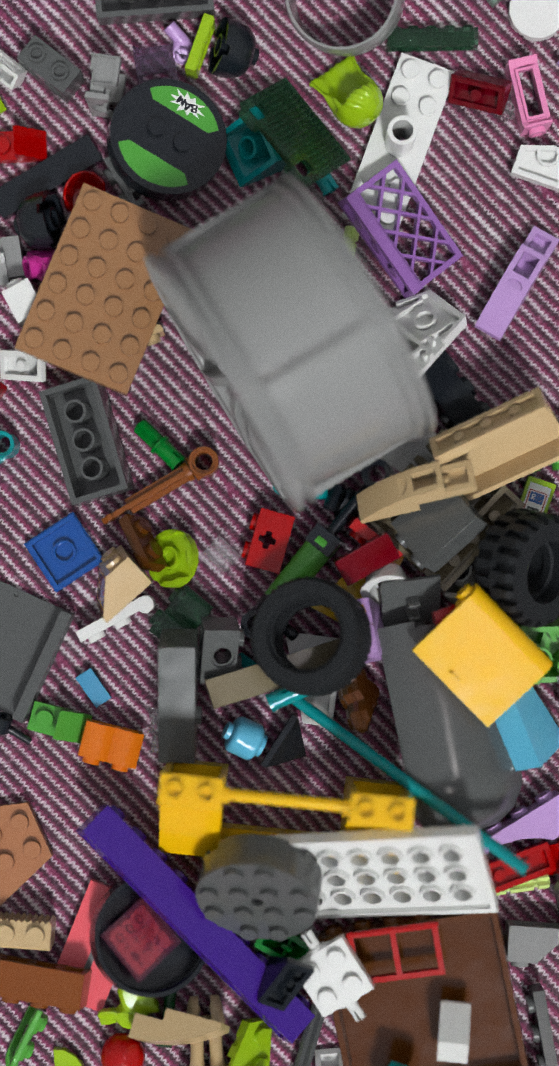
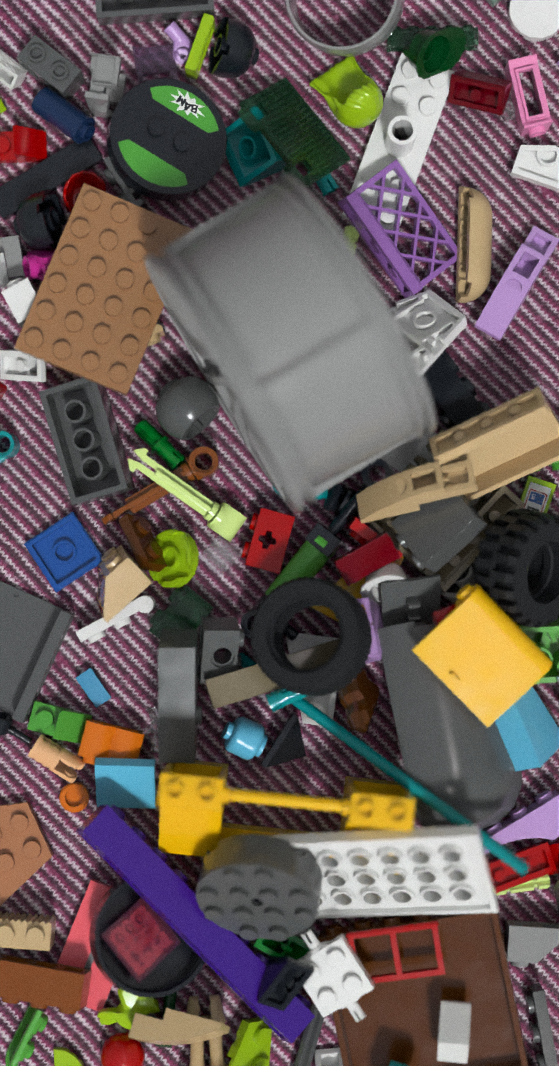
(56, 758): none -> light nougat hinge
(63, 115): none -> dark blue brick
(74, 797): none -> orange tile
(125, 782): none -> medium azure tile
(186, 407): none -> dark grey wheel
(220, 517): none -> yellowish green piece
(435, 51): none -> dark green piece
(473, 245): none -> tan brick

